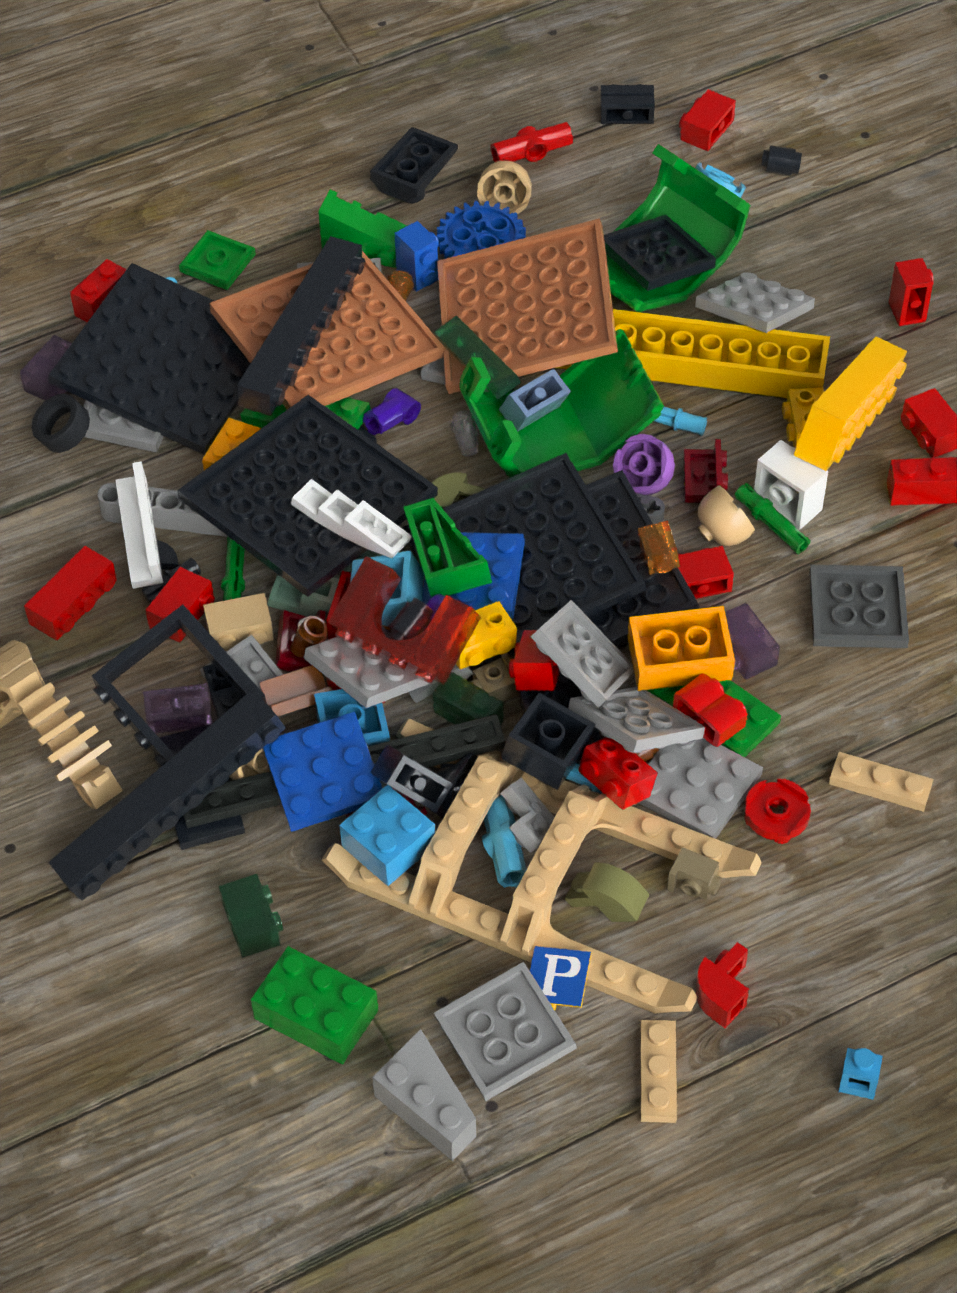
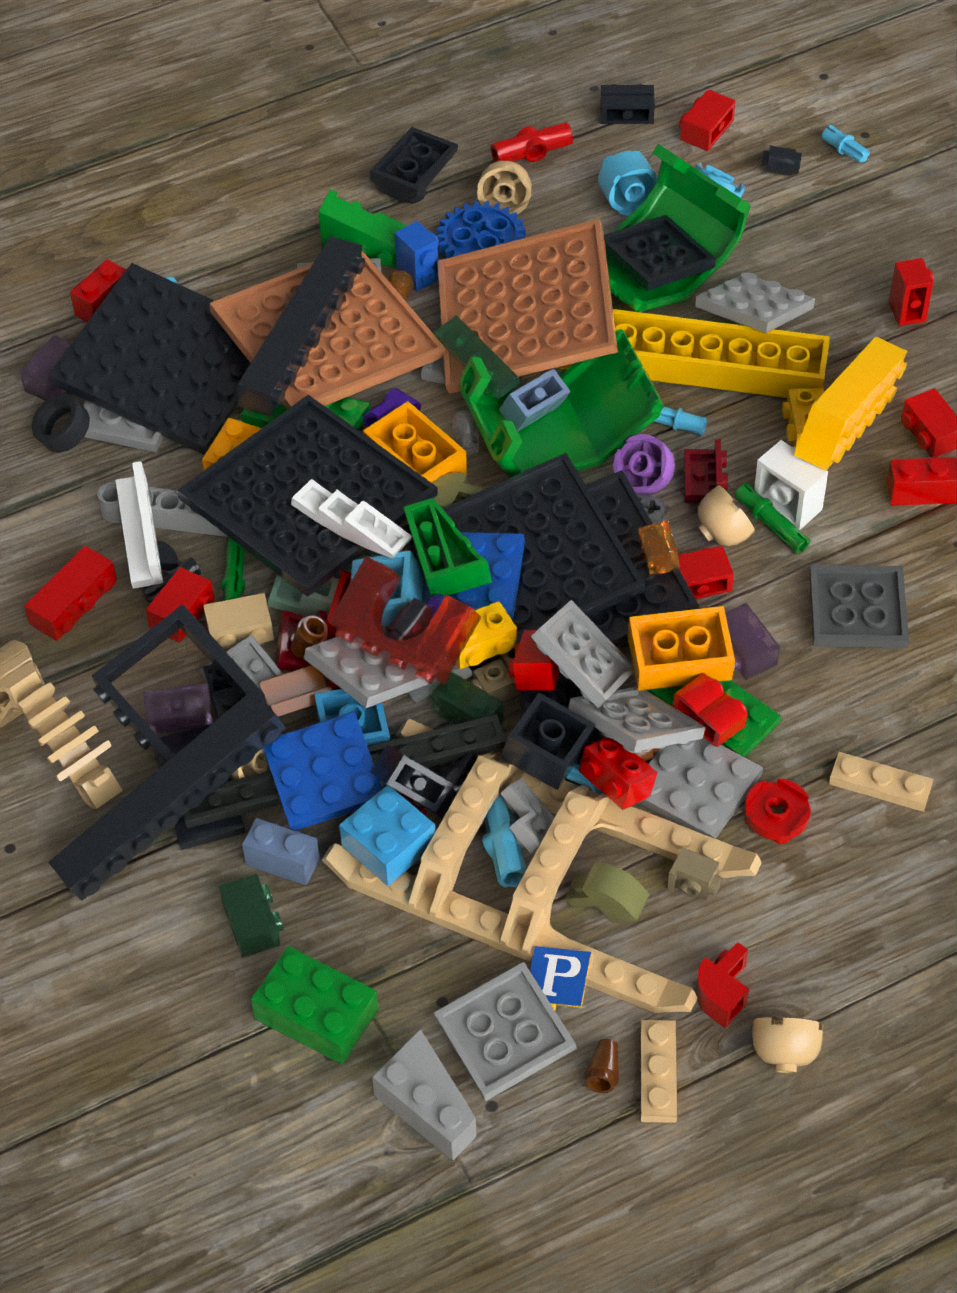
(217, 260): green plate -> none
(281, 851): none -> sand blue brick
(418, 442): none -> light orange brick
(603, 1067): none -> reddish brown cone
(626, 180): none -> medium azure brick
(787, 1042): none -> tan cylinder
(845, 144): none -> medium azure axle
(864, 1066): dark azure brick -> none

